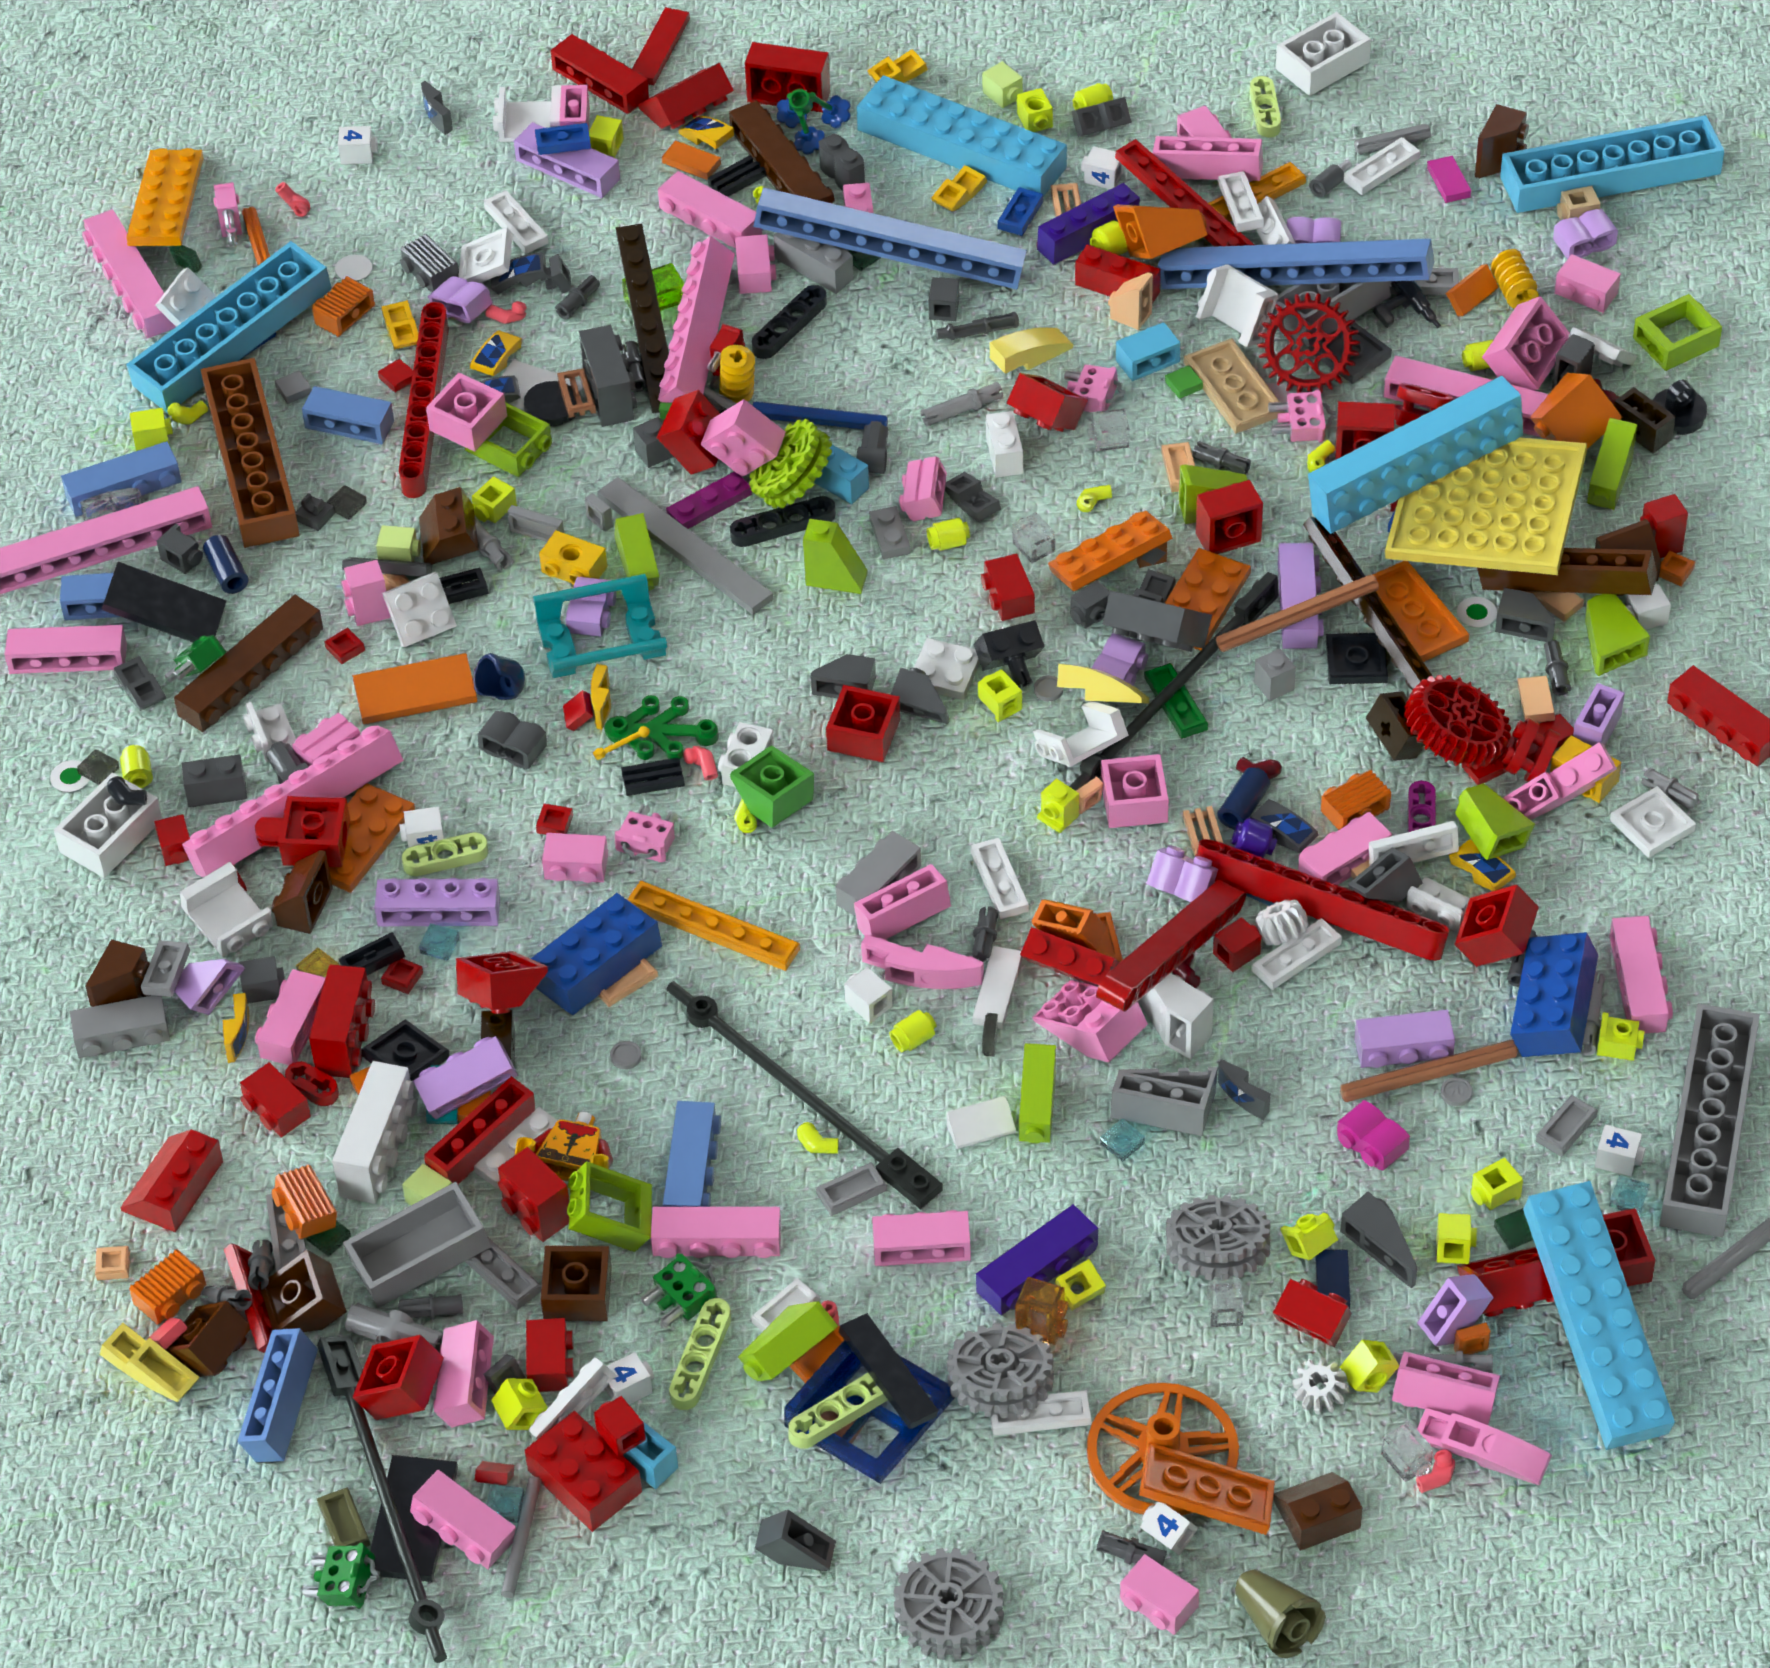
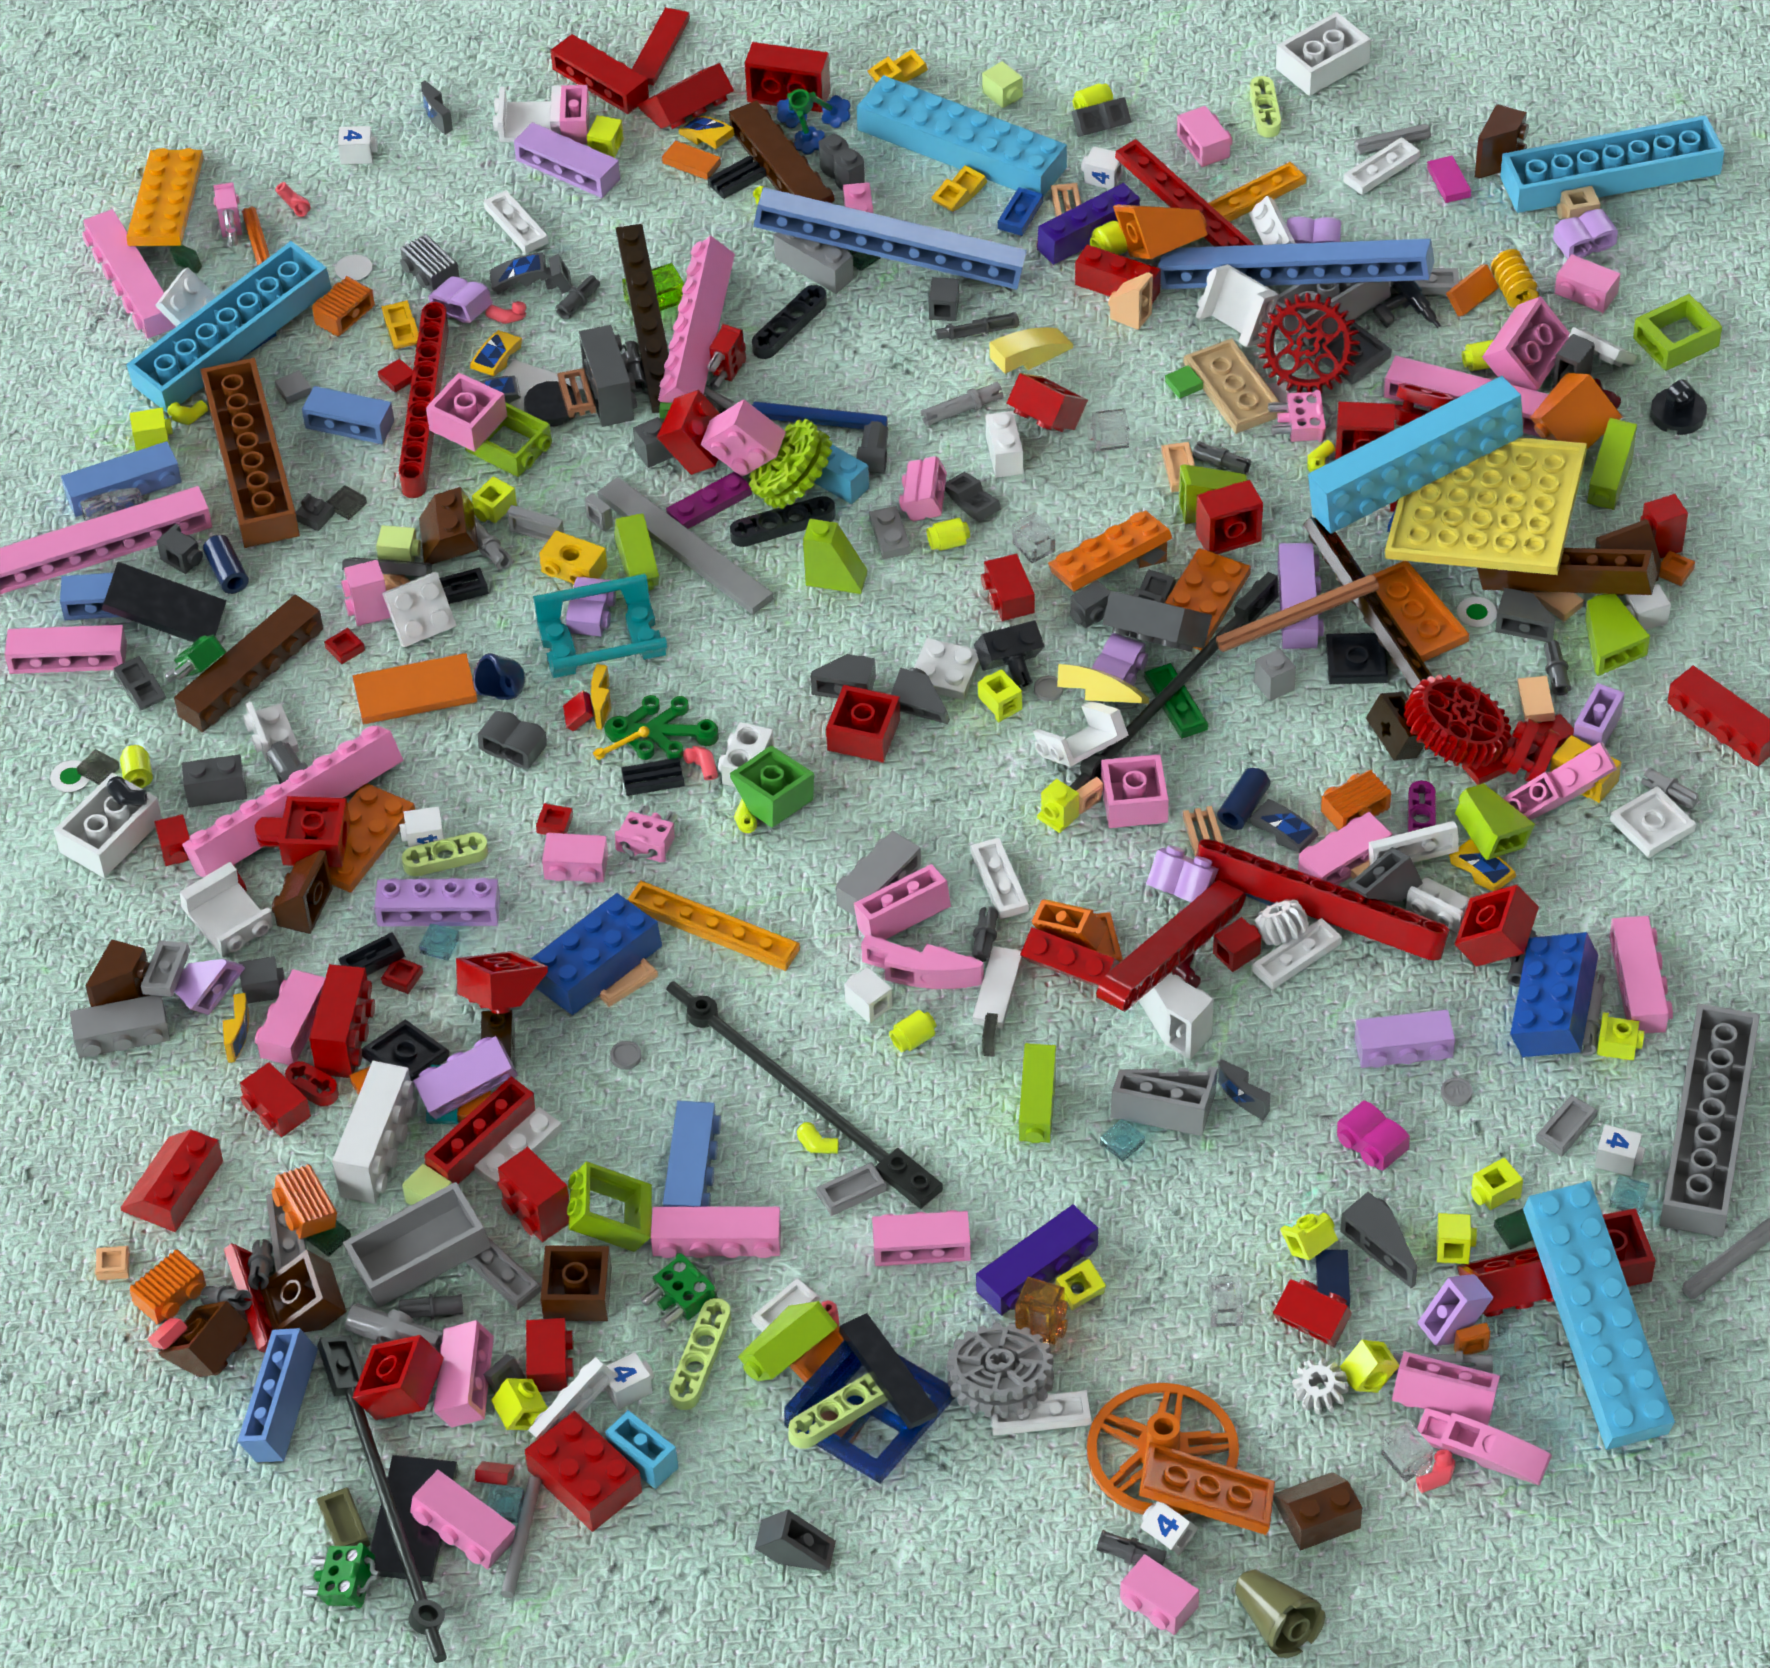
(148, 1363): light yellow slope -> none
(316, 963): clear yellow tile -> none
(324, 738): bright pink brick -> none
(486, 257): white plate -> none
(562, 139): blue plate -> none
(569, 1146): torso -> none
(619, 1426): red brick -> none
(706, 209): bright pink brick -> none
(737, 373): yellow piece -> none
(754, 264): bright pink brick -> none
(948, 1603): light grey piece -> none
(980, 1122): white slope -> none
(1035, 110): neon yellow brick -> none
(1088, 1022): bright pink slope -> none
(1091, 496): neon yellow arm -> none
(1096, 385): bright pink piece -> none
(1148, 351): medium azure brick -> none
(1210, 157): bright pink brick -> none
(1218, 1237): light grey piece -> none
(1241, 201): white plate -> none
(1254, 837): dark purple head -> none
(1271, 767): dark red arm -> none
(1329, 179): dark grey piece -> none
(1428, 1070): nougat axle -> none
(1653, 422): dark brown brick -> none

